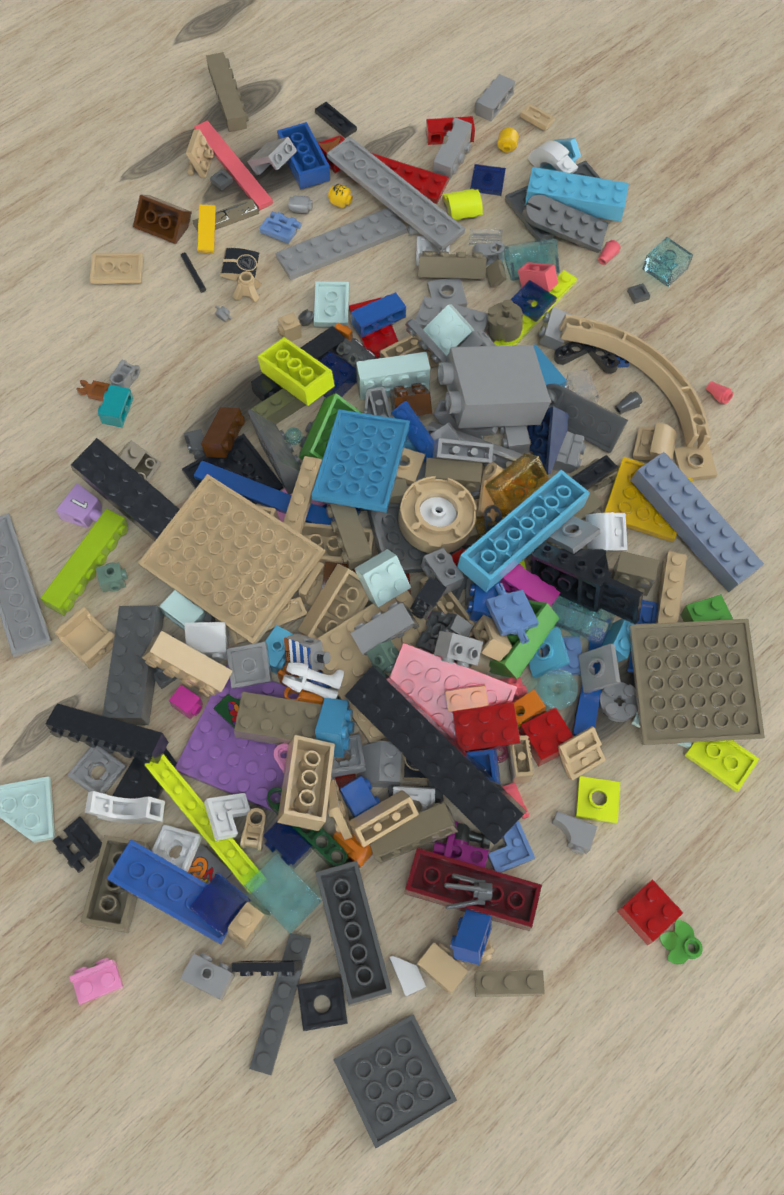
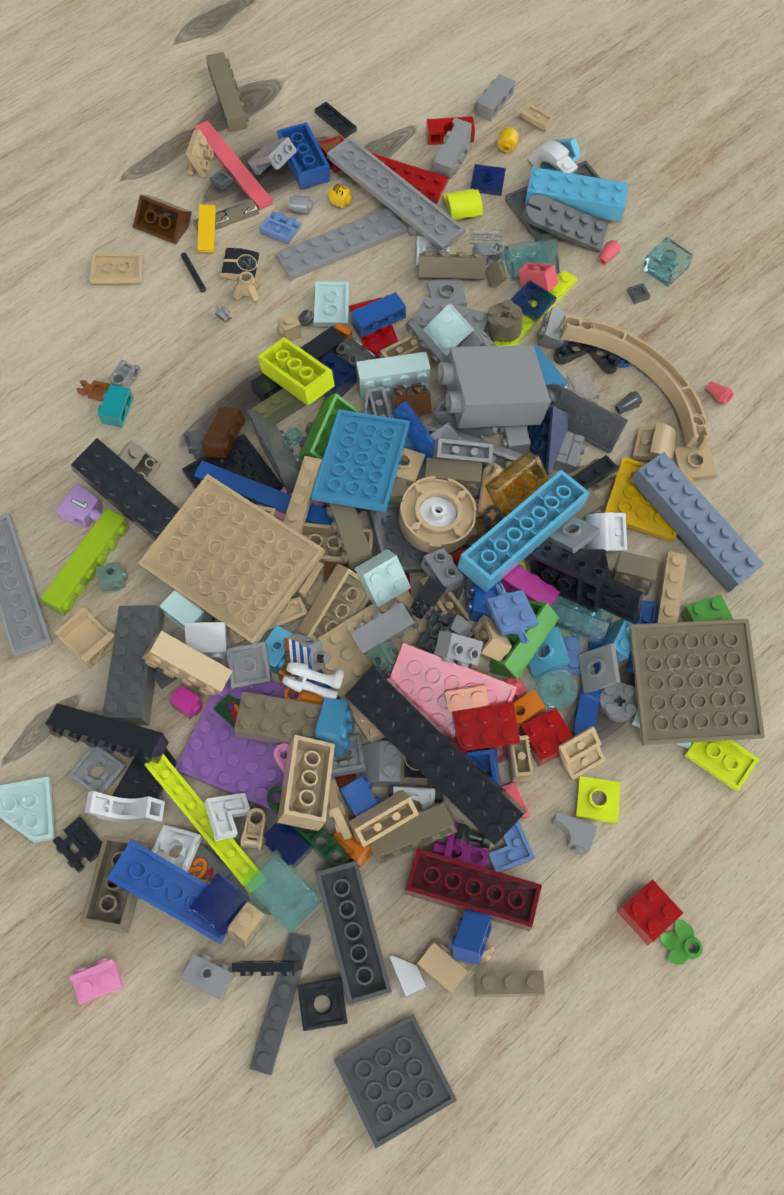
(480, 889): dark grey plant -> none

